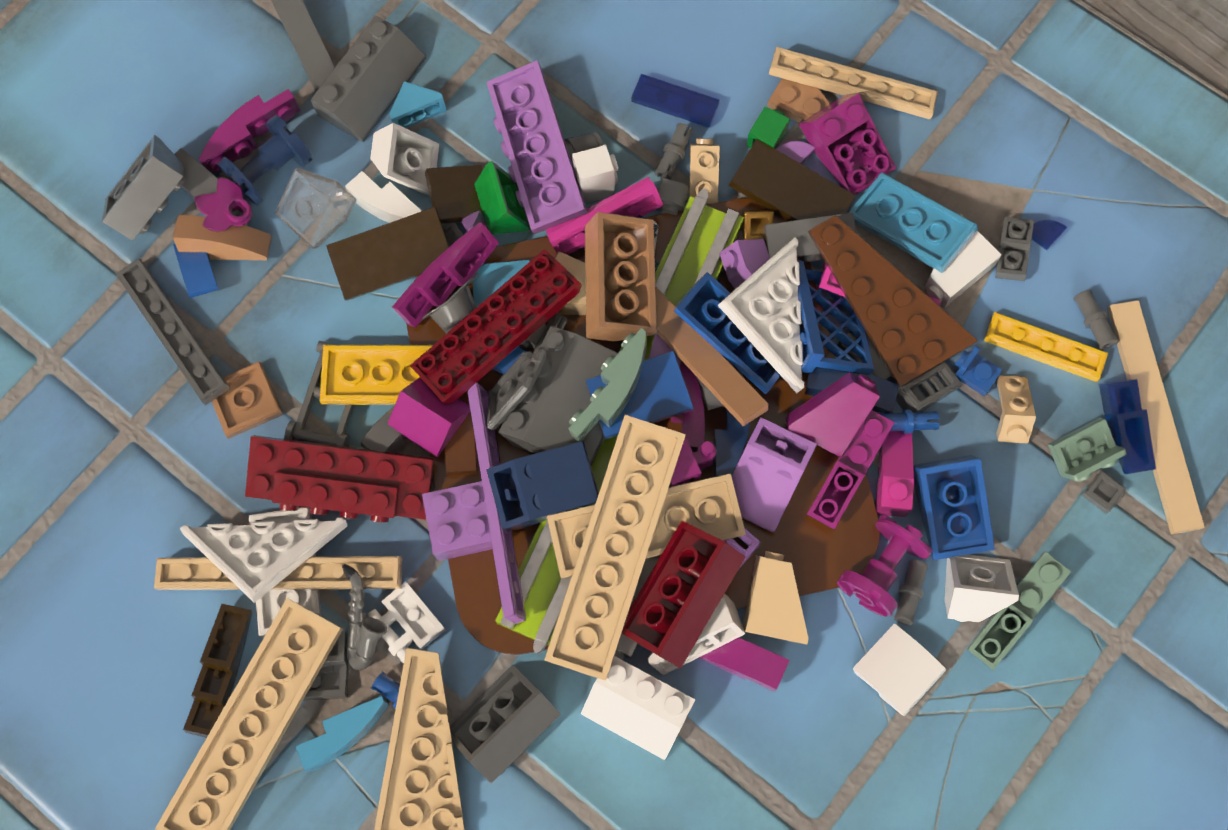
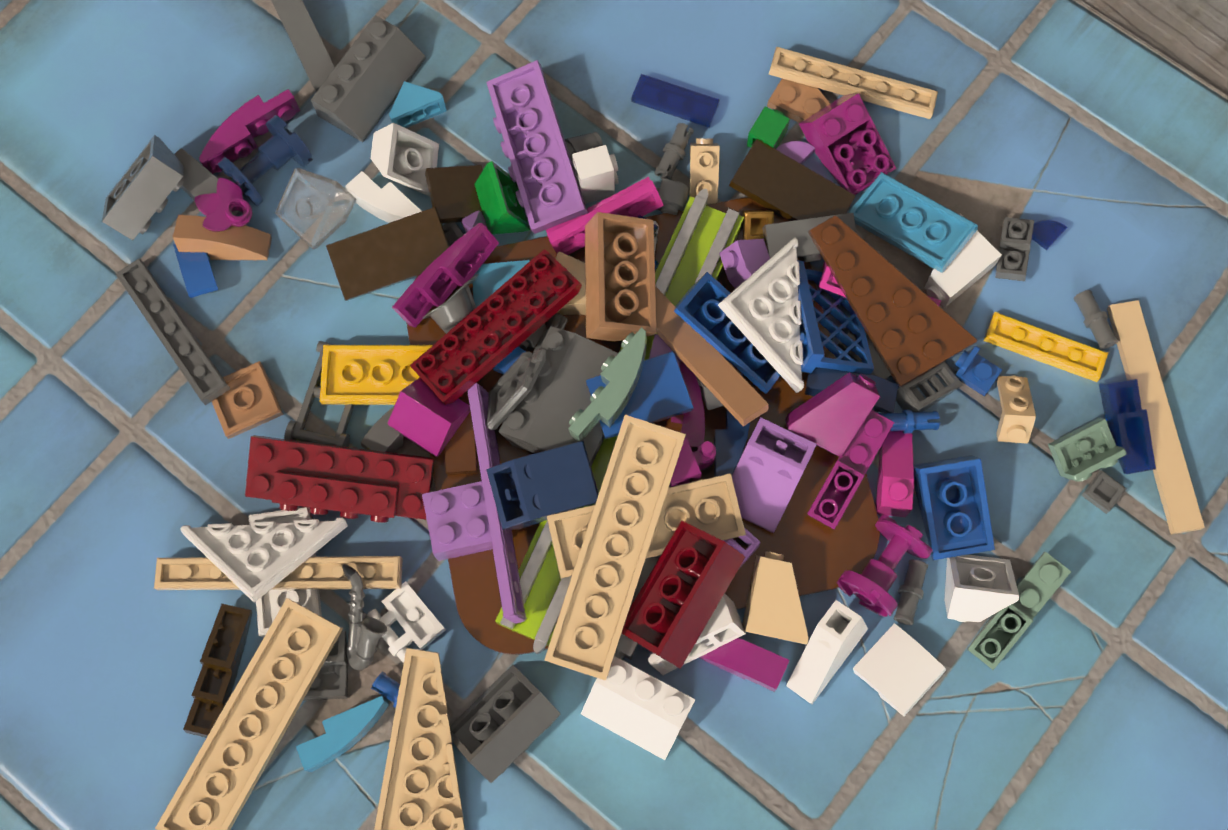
(826, 651): none -> white slope

